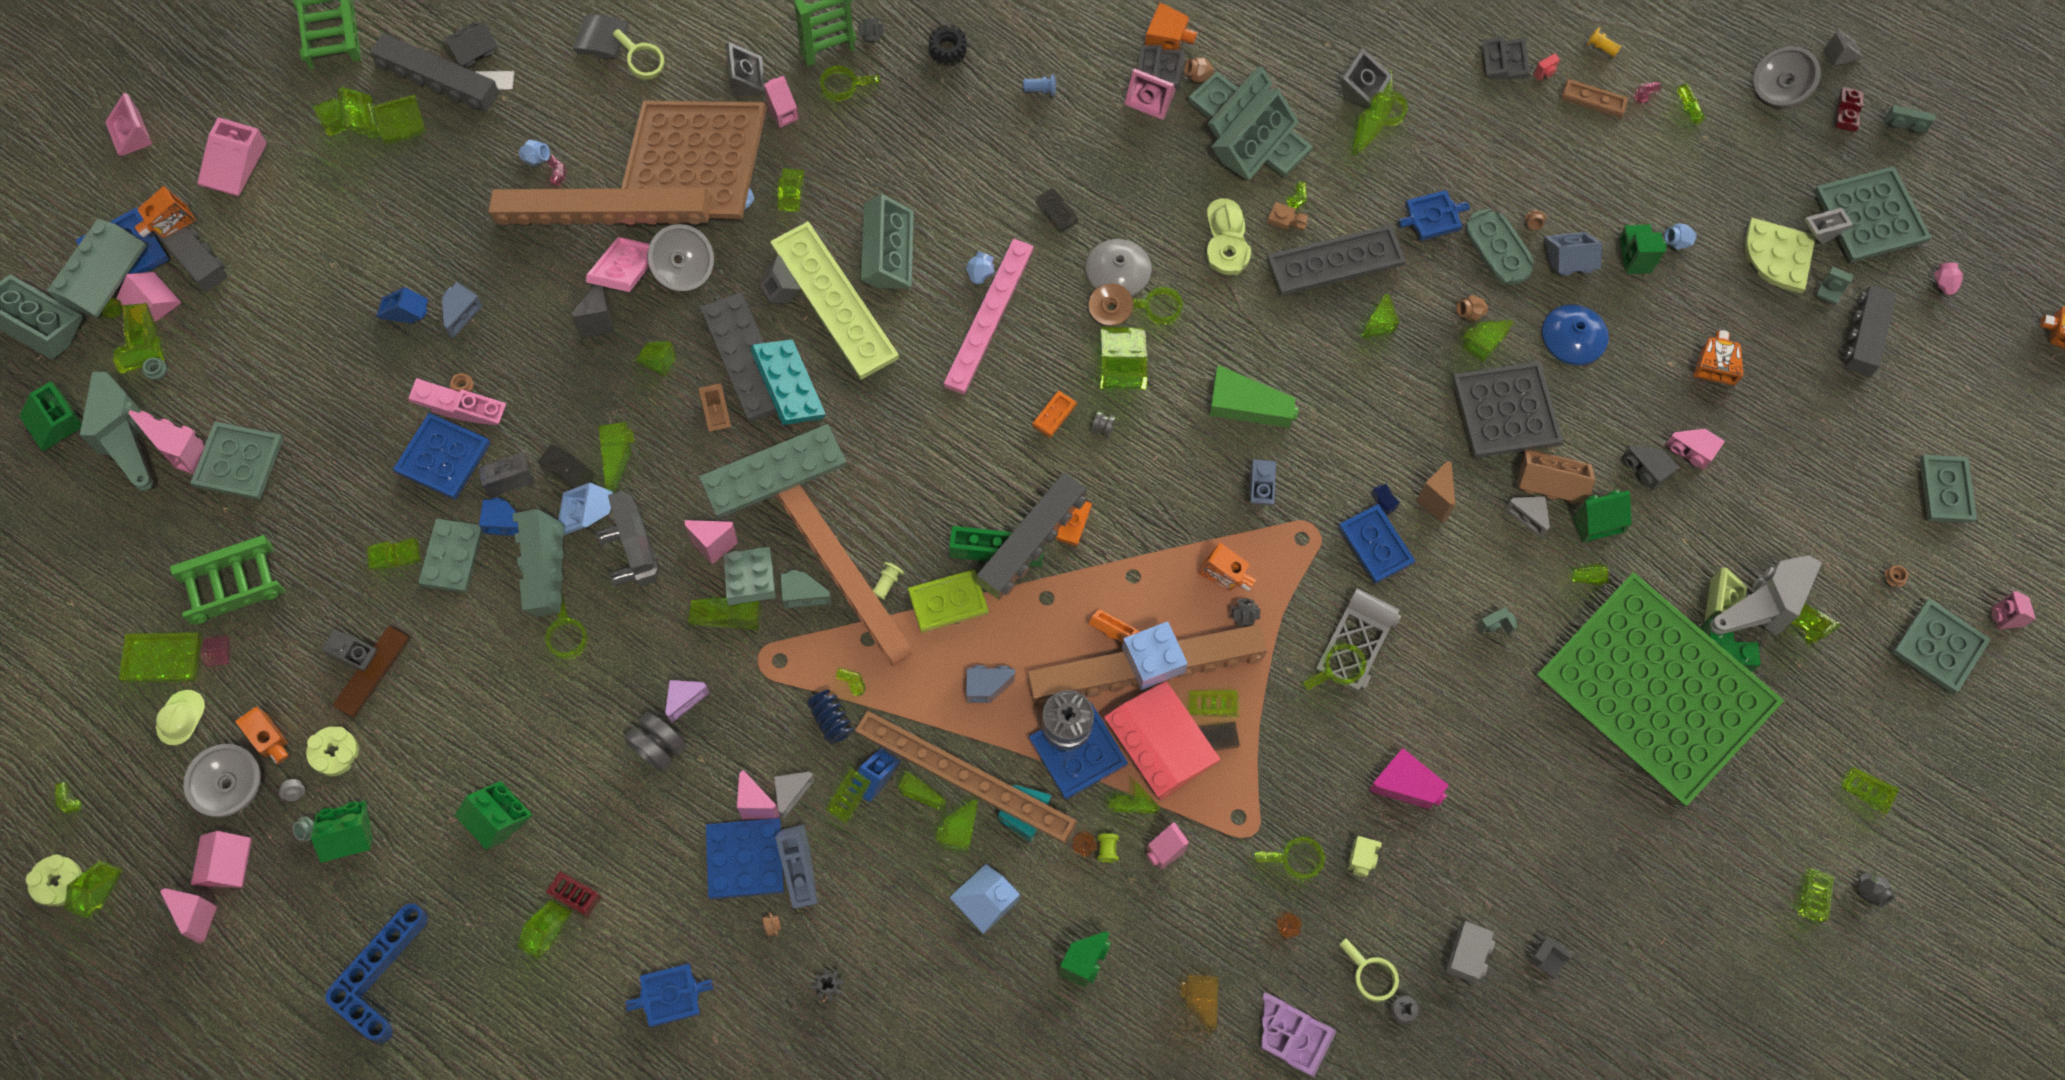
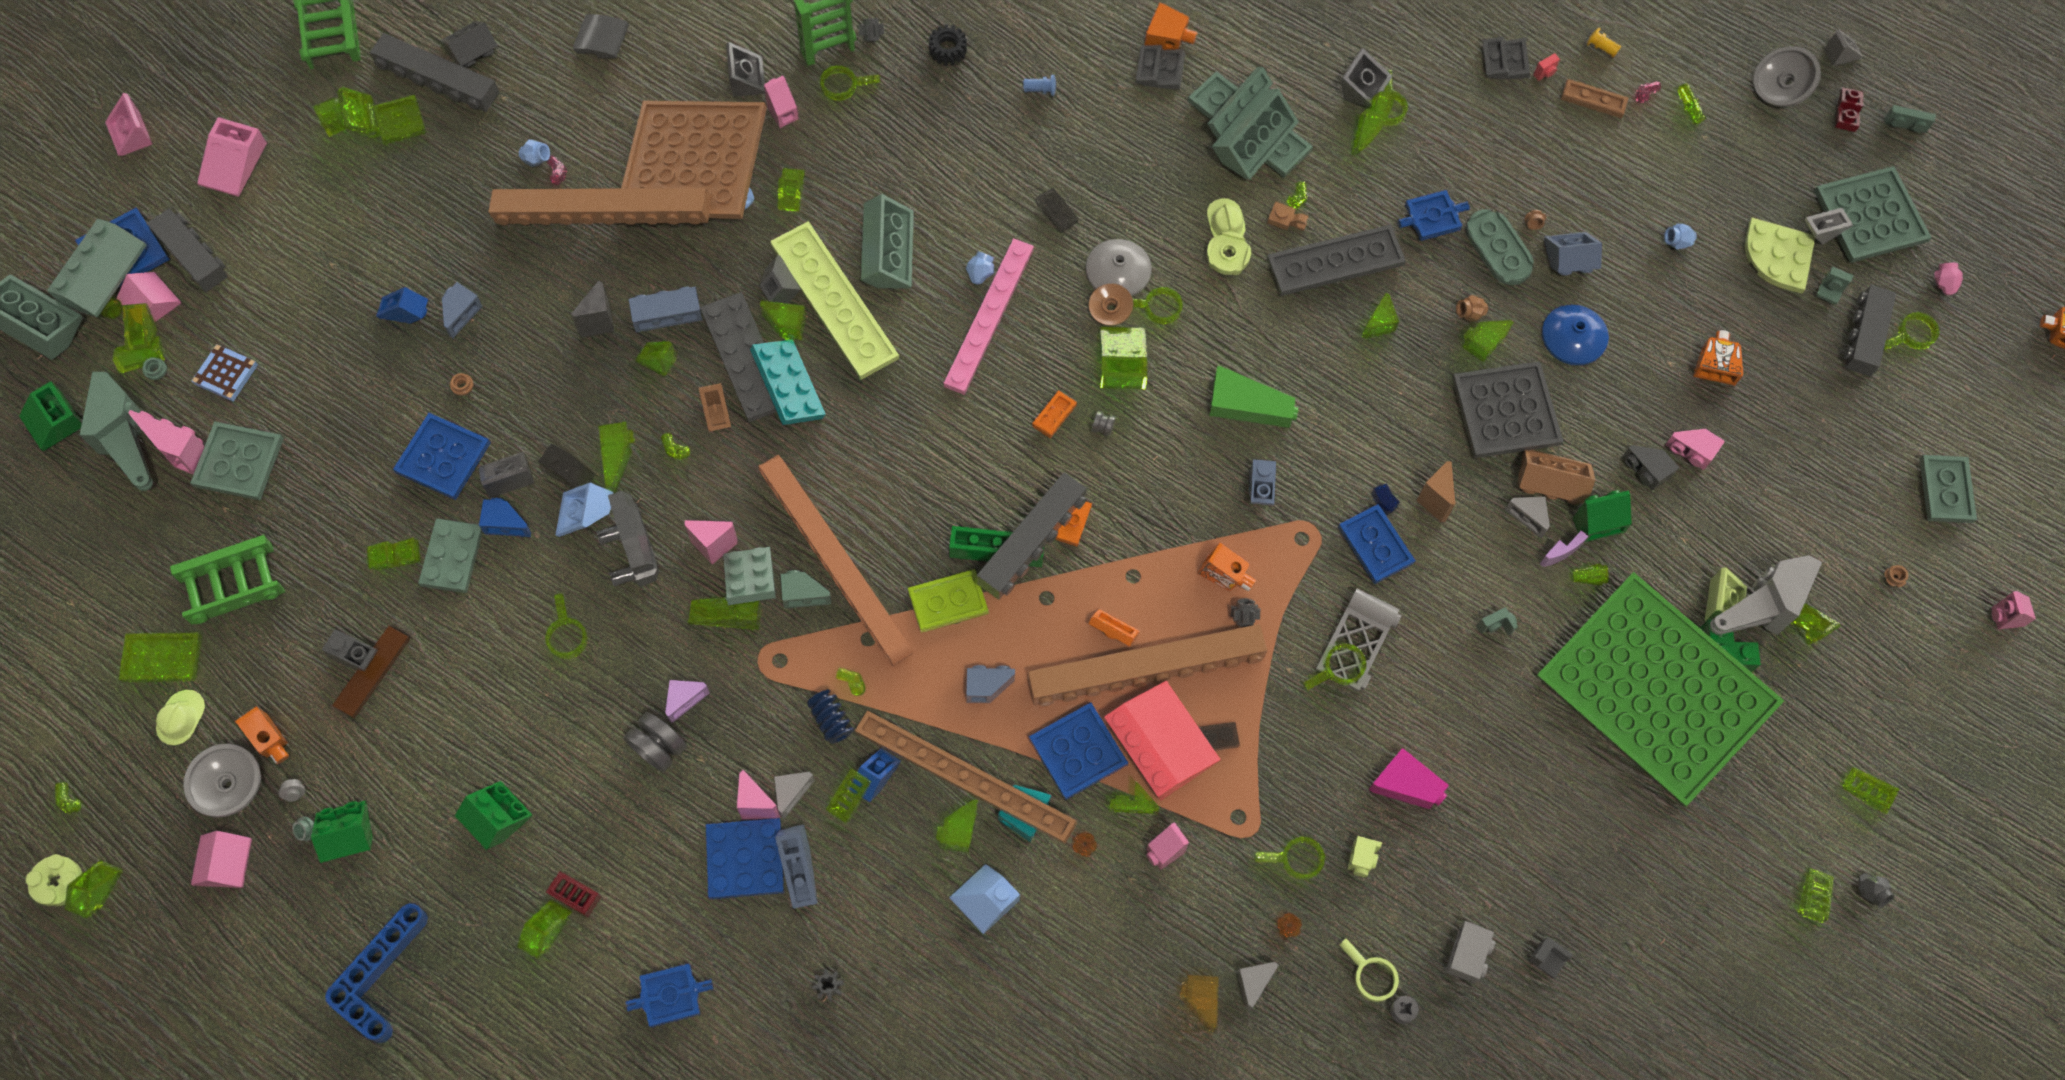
(163, 214): orange torso -> none
(190, 913): bright pink slope -> none
(216, 651): clear pink slope -> none
(224, 372): none -> tile
(320, 744): yellowish green plate -> none
(457, 405): bright pink slope -> none
(503, 79): white sticker -> none
(540, 561): sand green wedge -> none
(620, 265): bright pink tile -> none
(634, 48): yellowish green piece -> none
(665, 309): none -> sand blue brick
(672, 449): none -> clear neon green arm
(690, 247): light grey dish -> none
(771, 924): medium nougat plate -> none
(772, 471): sand green plate -> none
(785, 319): none -> clear neon green slope
(887, 579): yellowish green pin -> none
(916, 790): clear neon green slope -> none
(1067, 734): flat silver wheel -> none
(1082, 959): green slope -> none
(1107, 848): lime bush -> none
(1149, 94): bright pink slope -> none
(1154, 655): light blue brick -> none
(1198, 69): medium nougat rock -> none
(1214, 712): clear neon green slope -> none
(1253, 981): none -> light grey slope
(1294, 1035): lavender slope -> none
(1561, 551): none -> lavender slope
(1641, 248): green brick -> none
(1904, 337): none -> clear neon green piece
(1941, 646): sand green plate -> none

